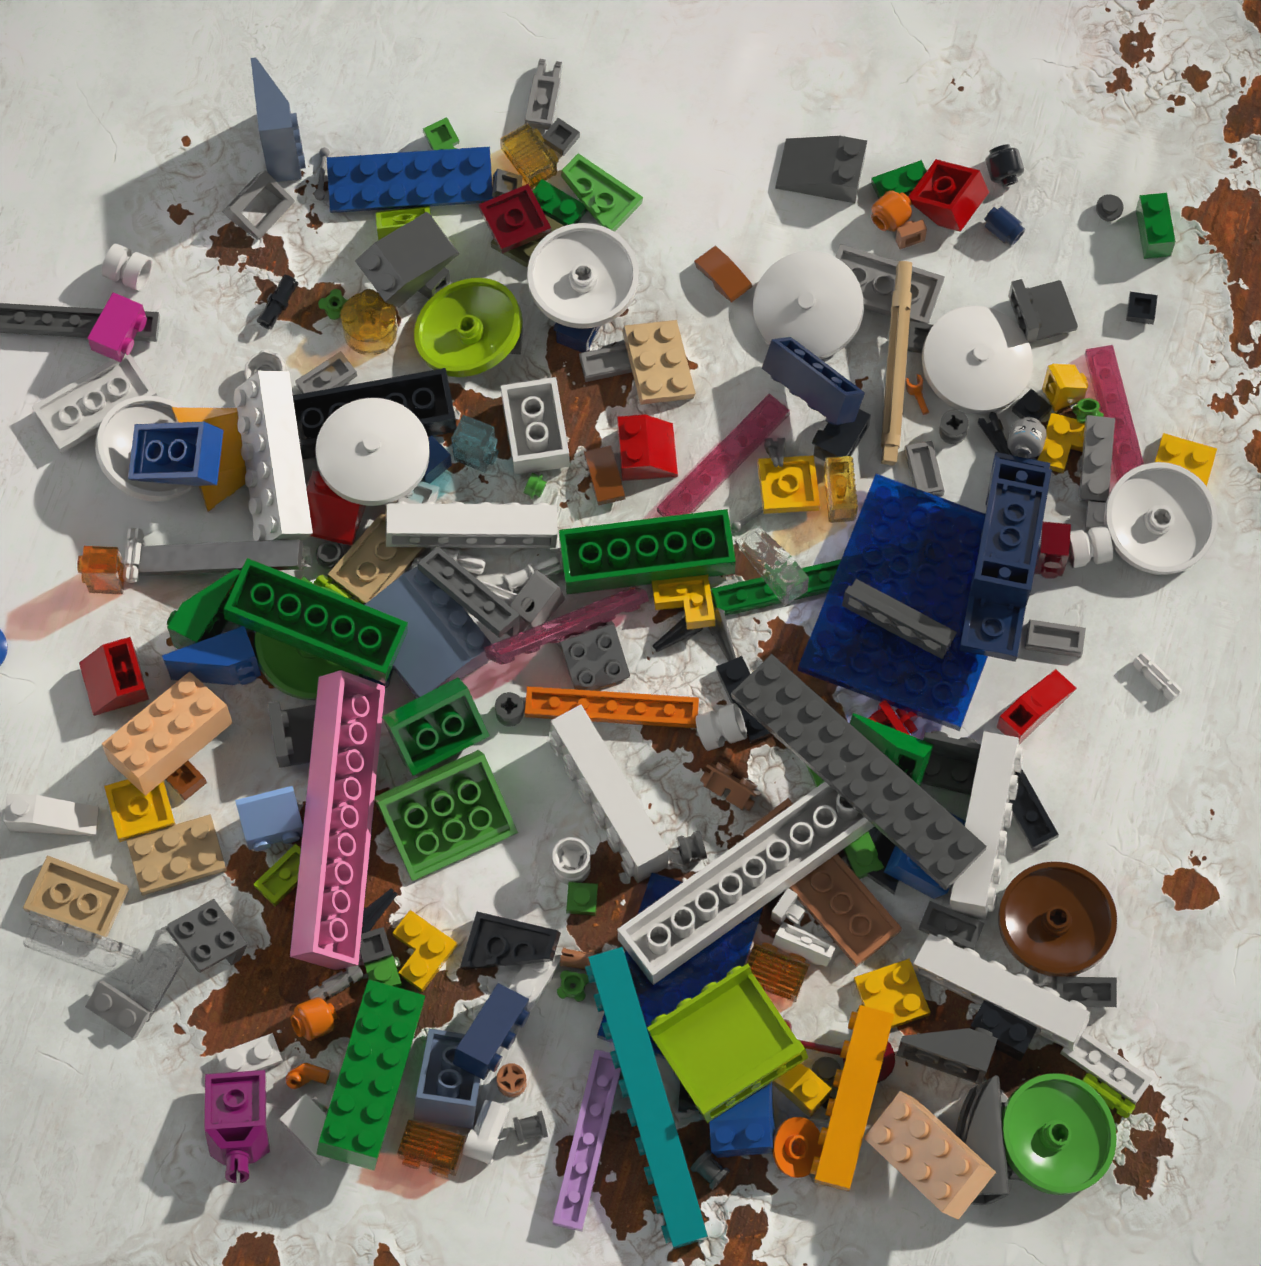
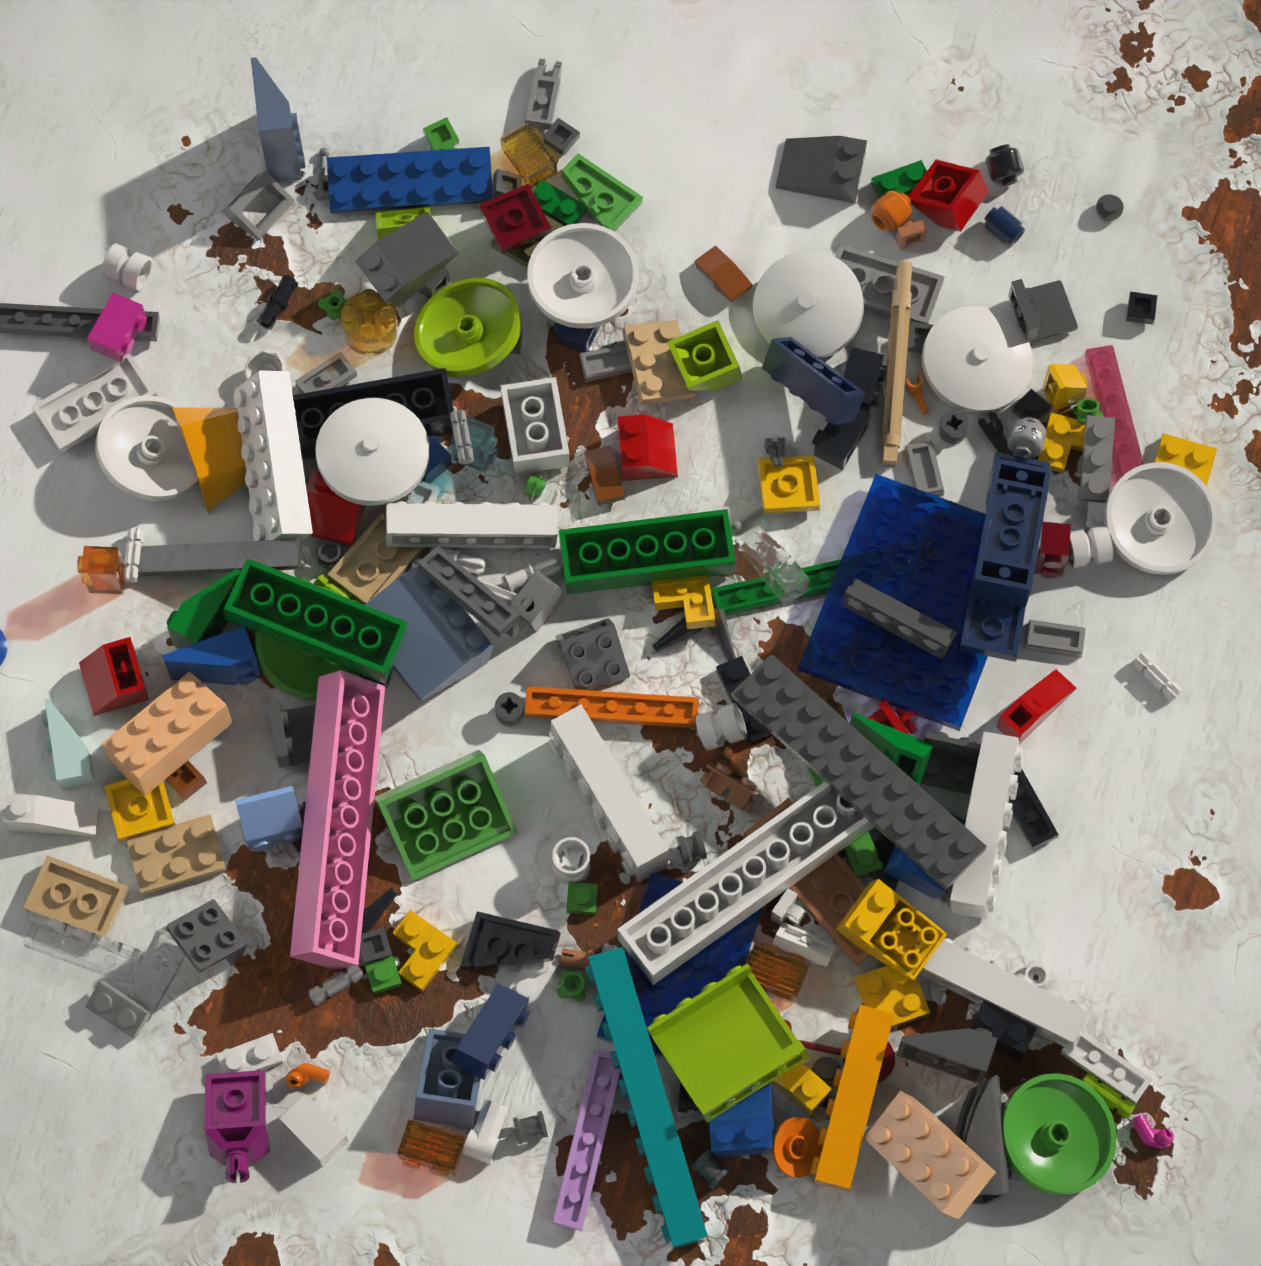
(70, 755): none -> light aqua slope
(176, 453): blue slope -> none
(281, 877): lime plate -> none
(313, 1019): orange head -> none
(370, 1075): green brick -> none
(435, 726): green brick -> none
(462, 437): none -> light grey axle
(511, 1073): nougat wheel -> none
(575, 621): clear pink plate -> none
(705, 358): none -> lime slope
(725, 458): clear pink plate -> none
(840, 489): clear yellow brick -> none
(864, 371): none -> black brick
(891, 930): none -> yellow slope
(956, 926): dark grey plate -> none
(1057, 919): reddish brown dish -> none
(1088, 990): dark grey plate -> none
(1152, 1136): none -> dark pink arm
(1155, 225): green brick -> none

